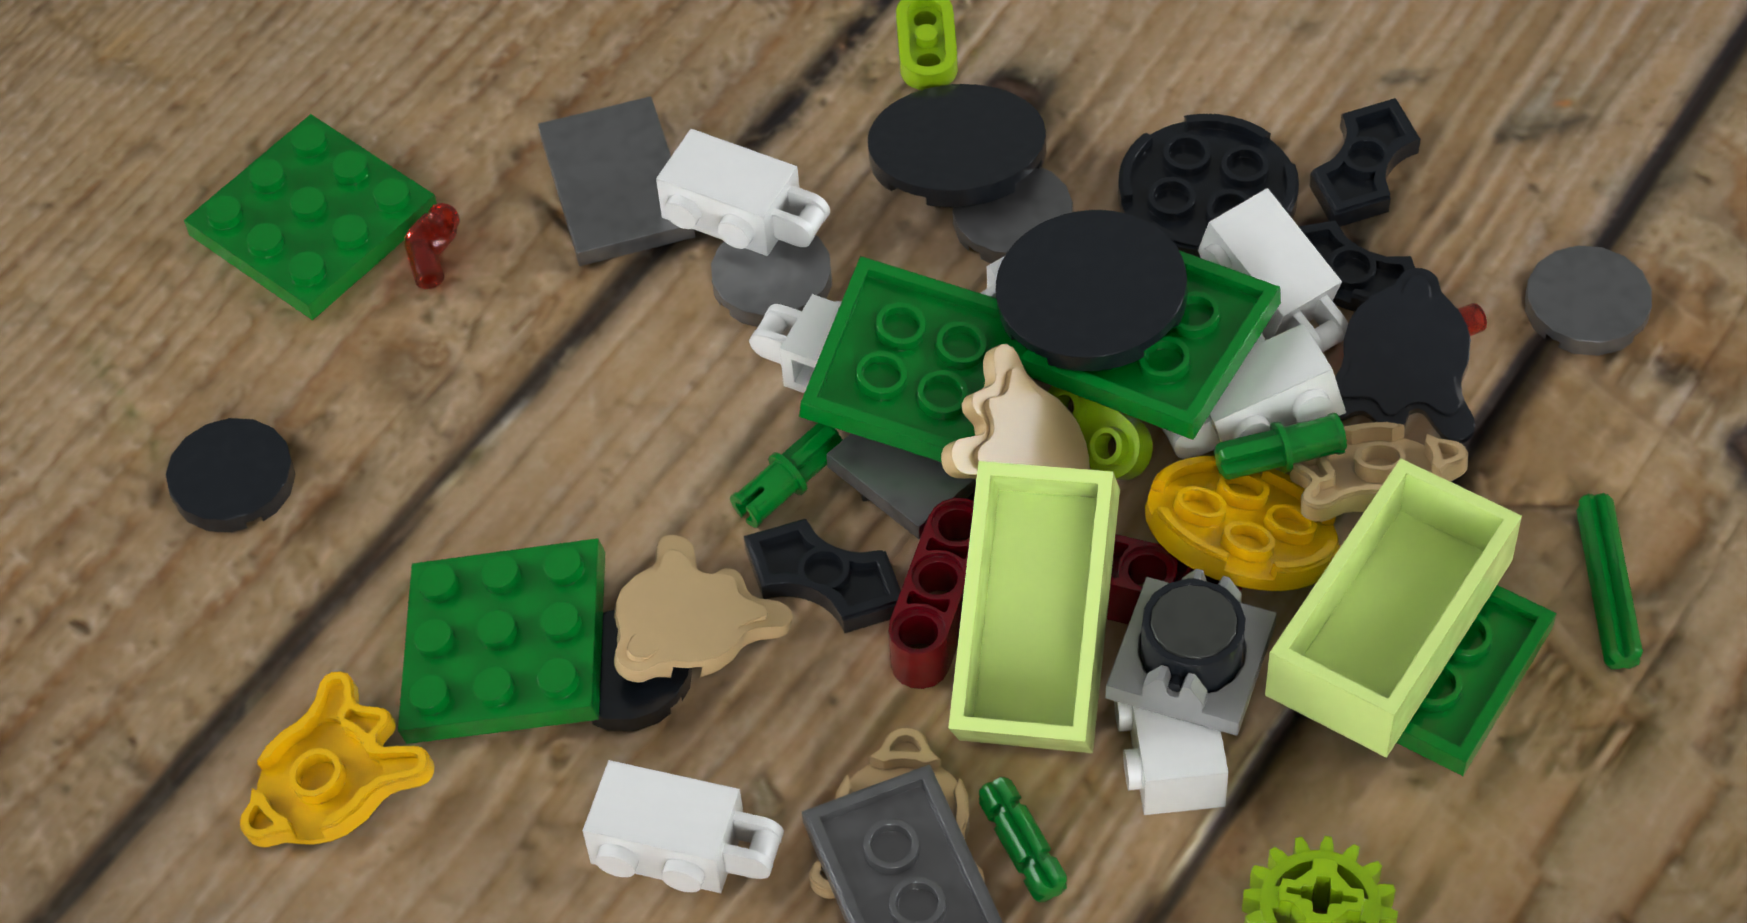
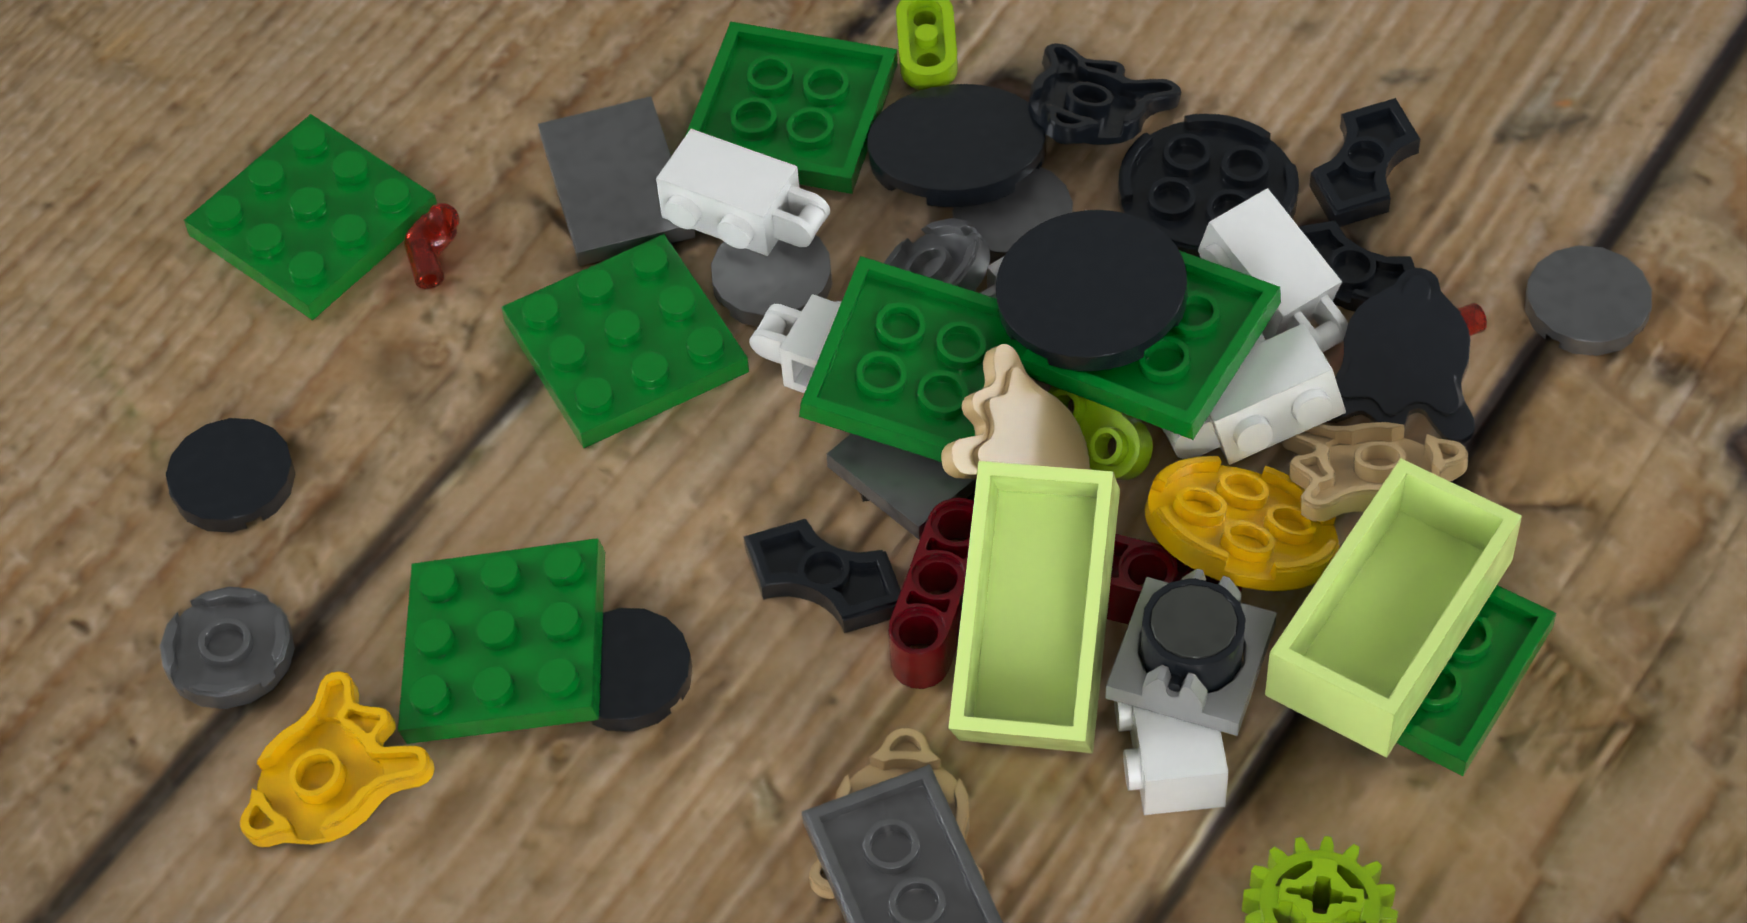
(227, 648): none -> flat silver tile
(624, 340): none -> green plate
(676, 830): white brick -> none
(688, 616): tan tile -> none
(785, 474): green axle -> none
(797, 100): none -> green plate
(947, 252): none -> flat silver tile
(1022, 839): green axle -> none
(1093, 99): none -> black tile
(1281, 447): green axle -> none
(1609, 581): green axle -> none

